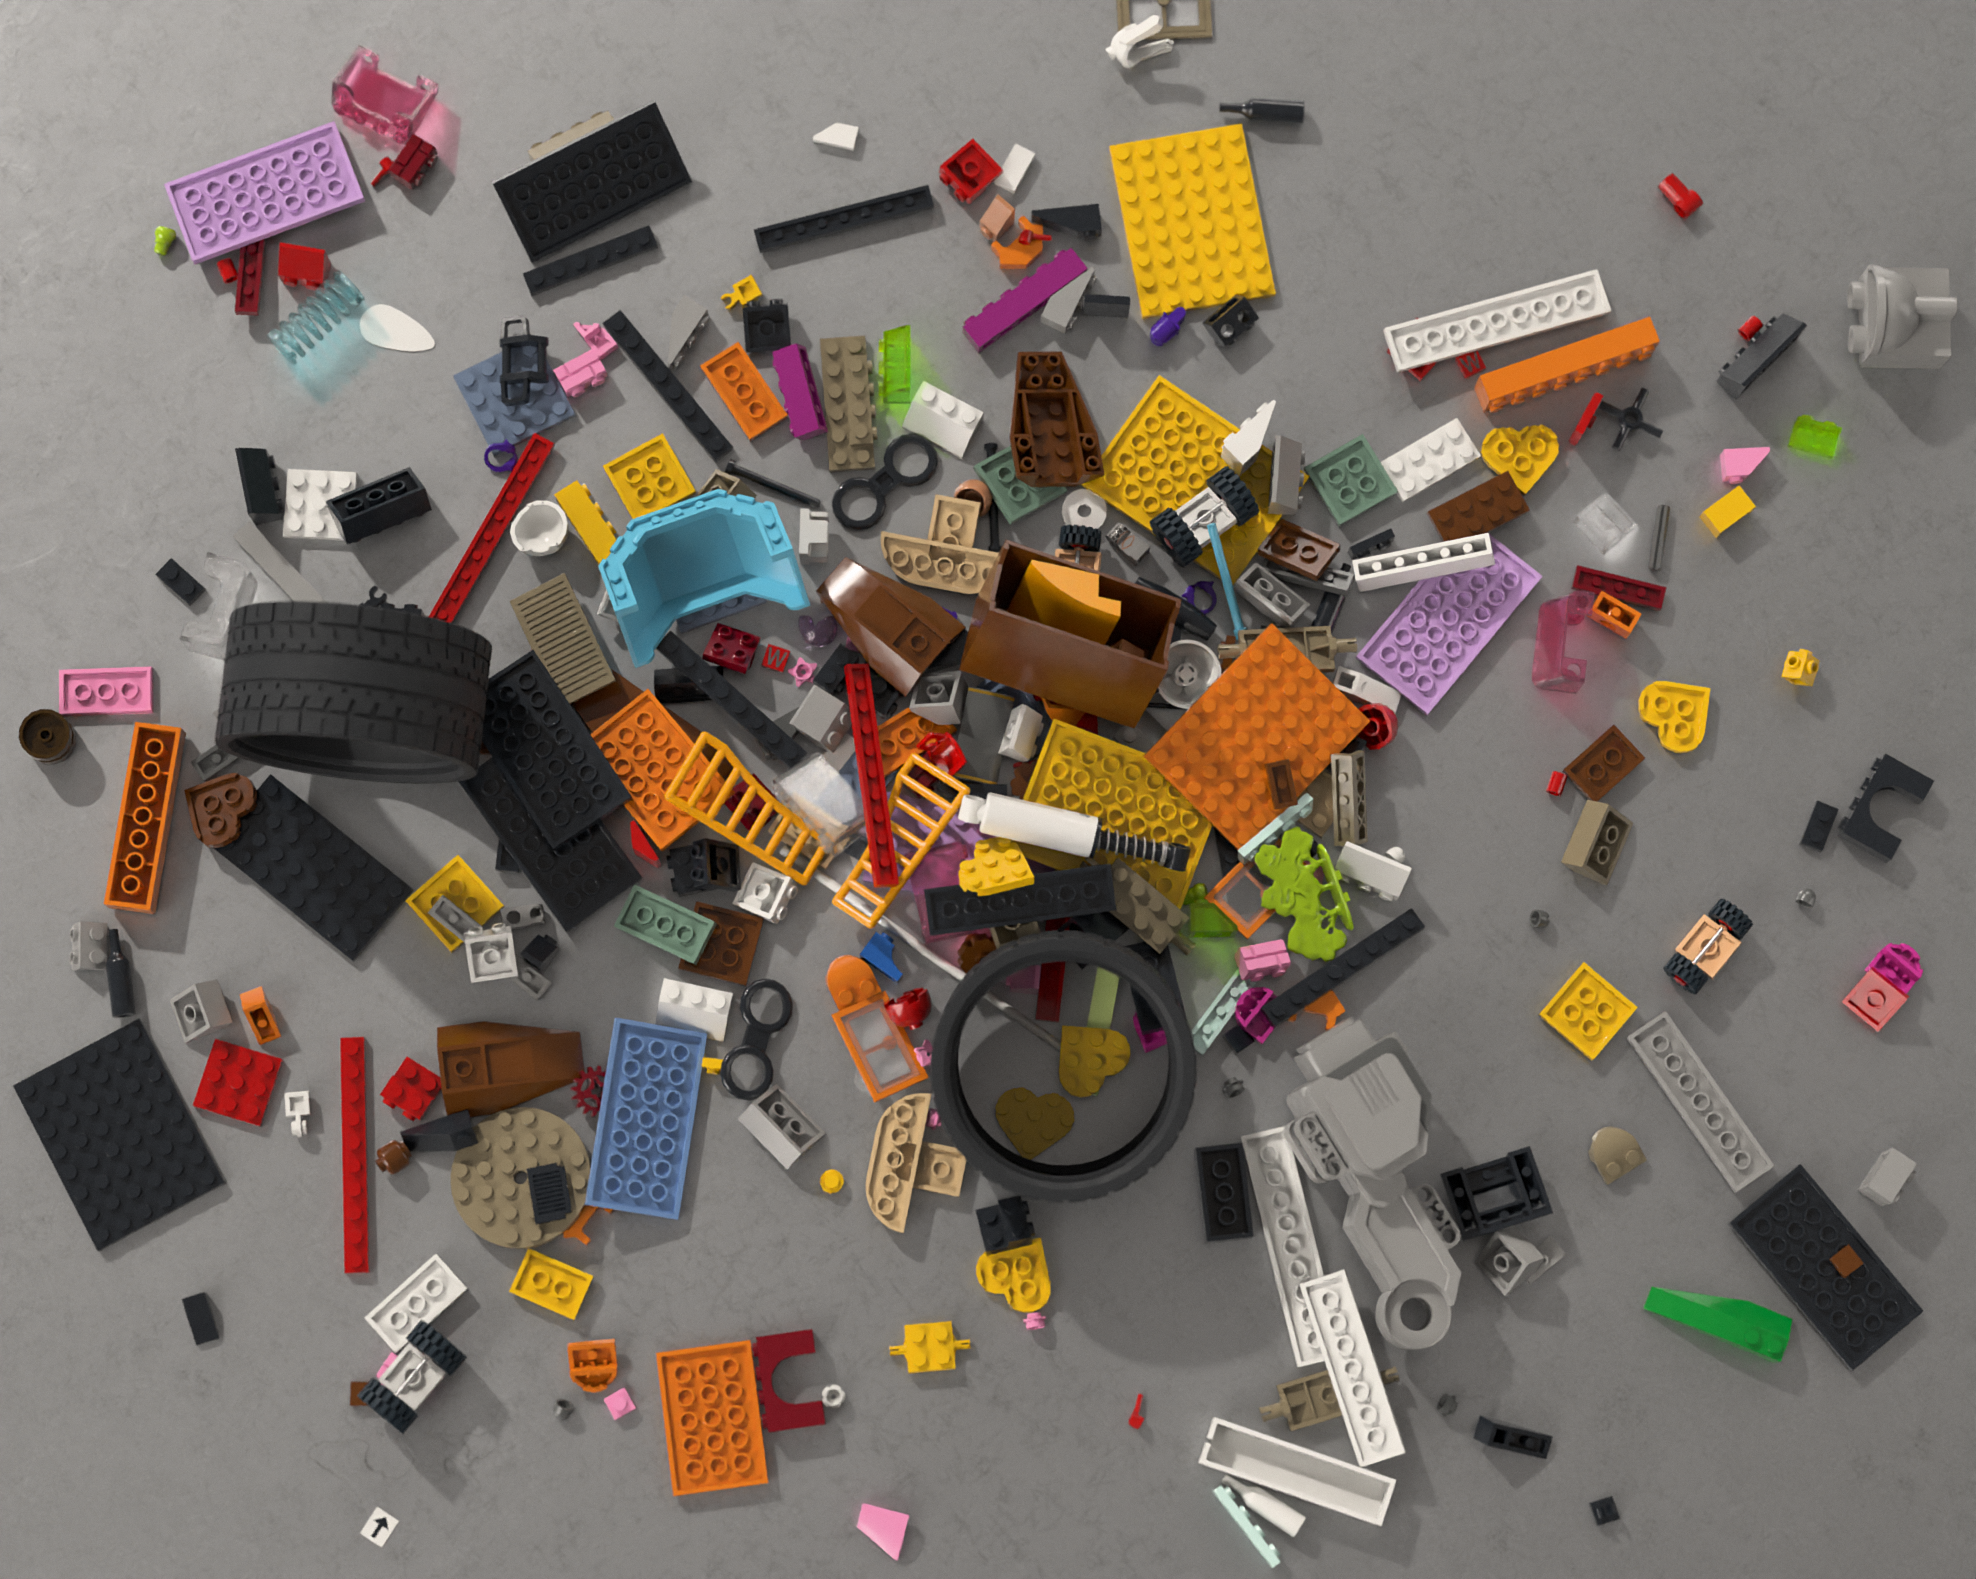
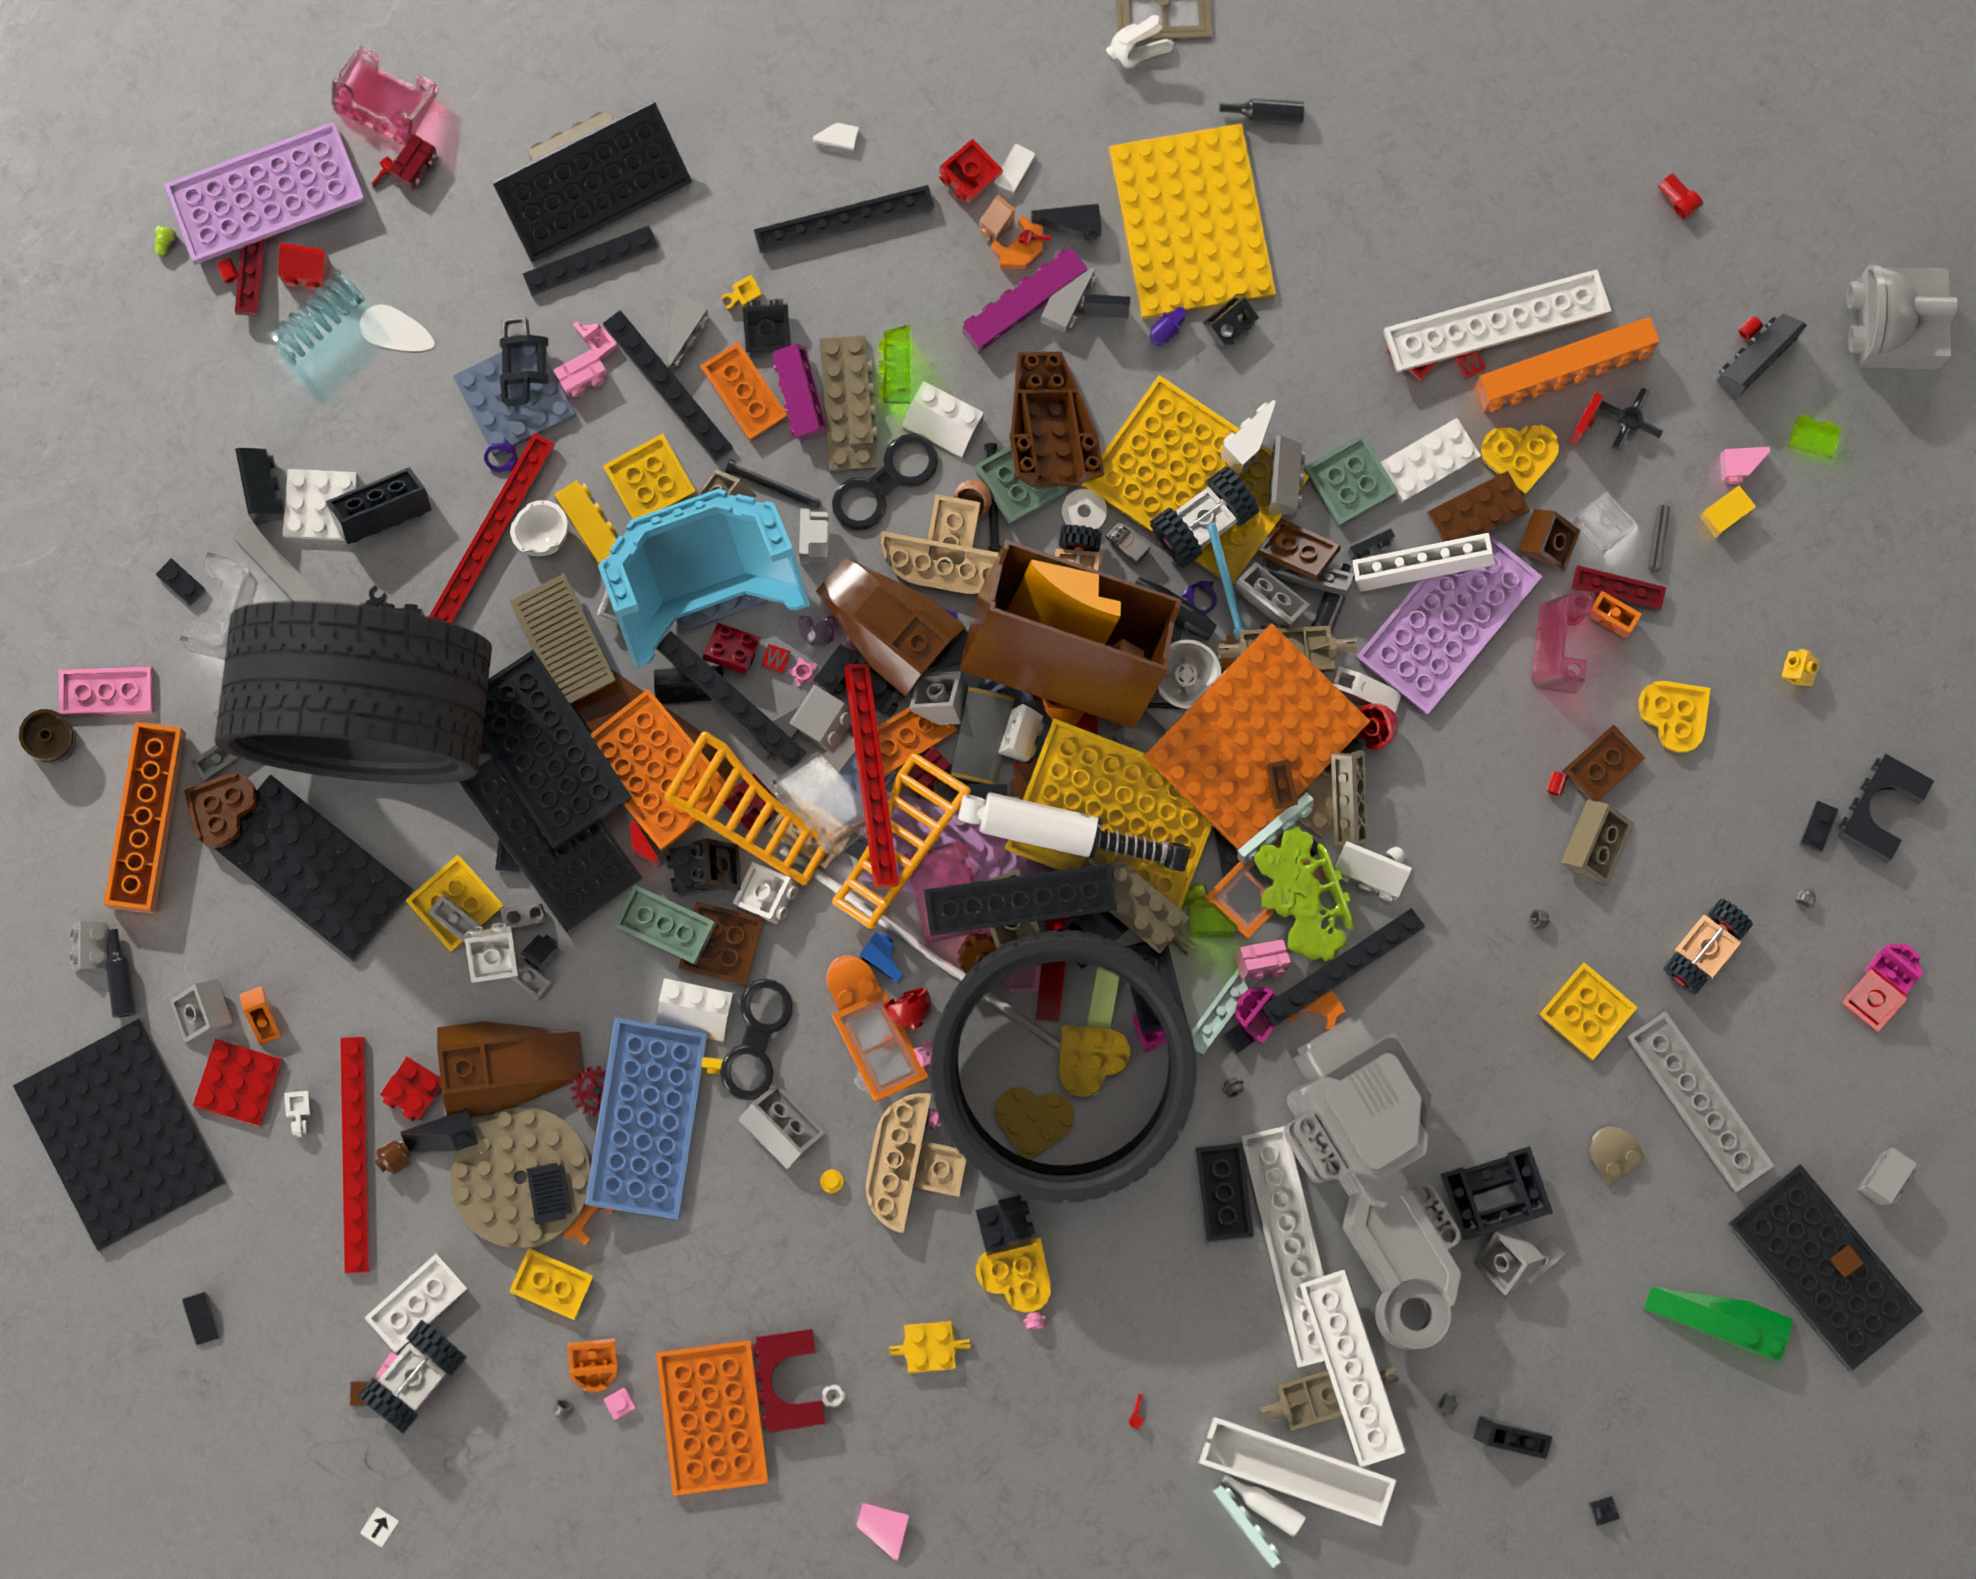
(944, 752): red piece -> none
(995, 868): yellow plate -> none
(1549, 539): none -> reddish brown slope

